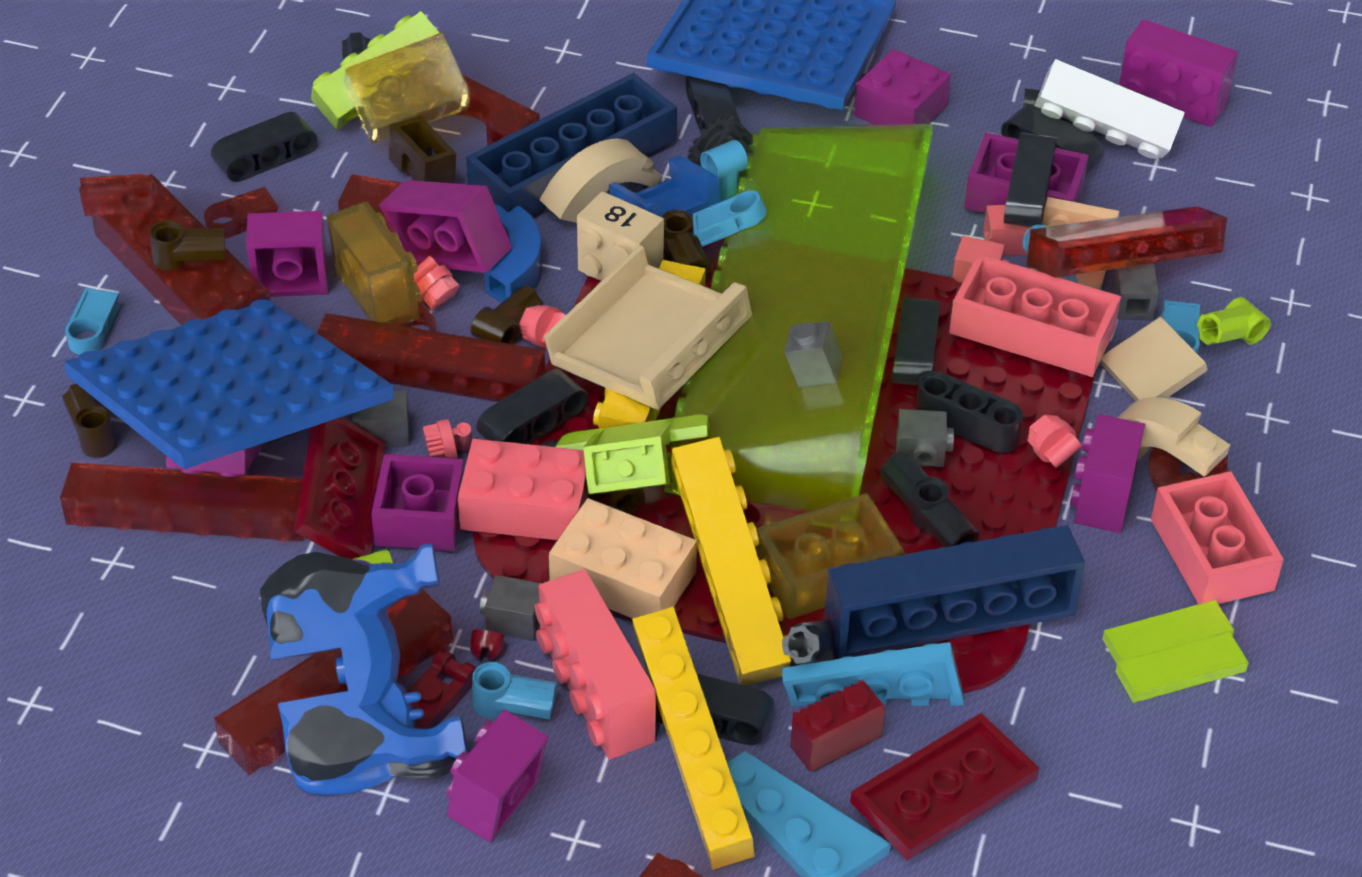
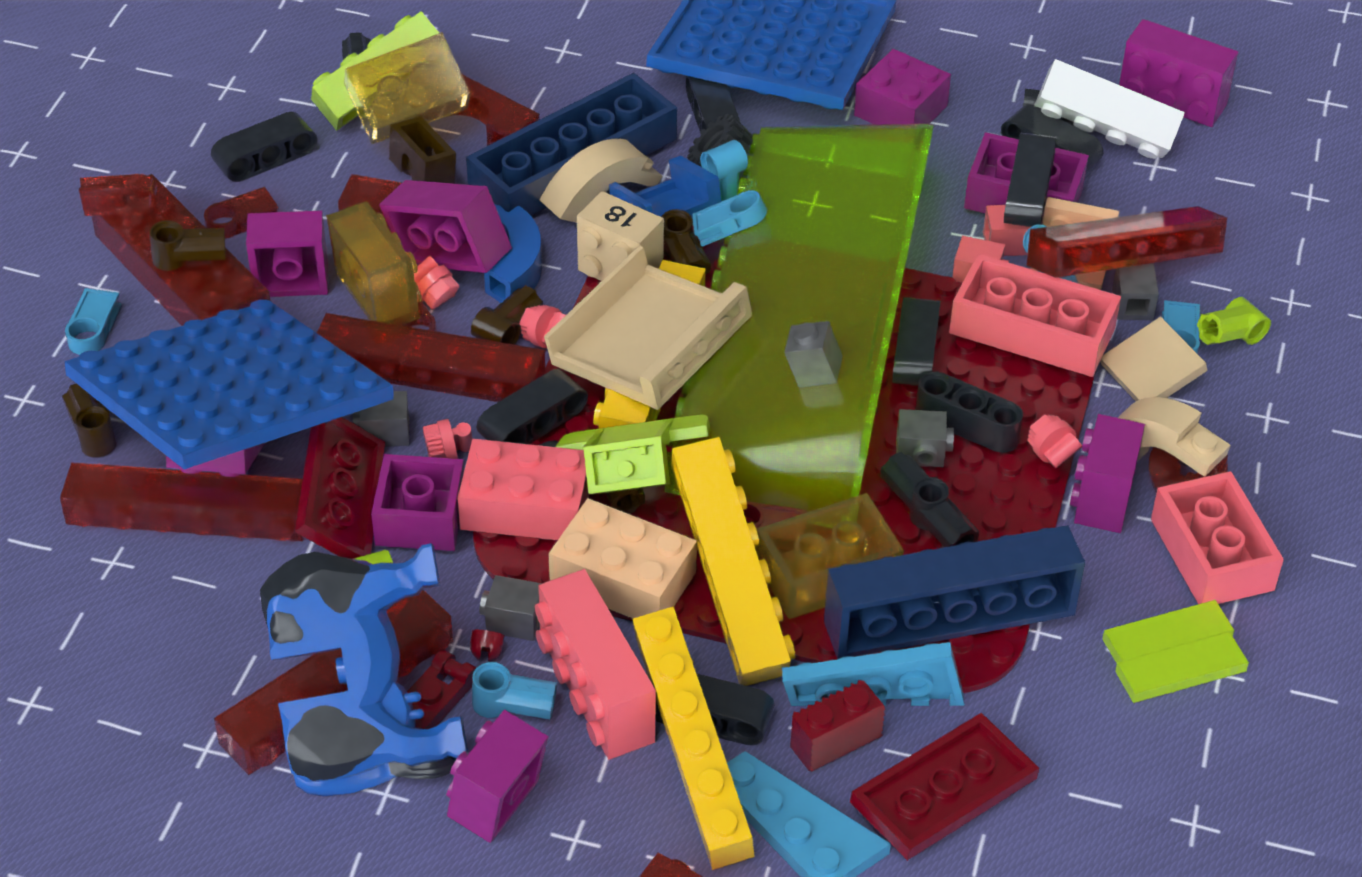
(810, 642): black piece -> none

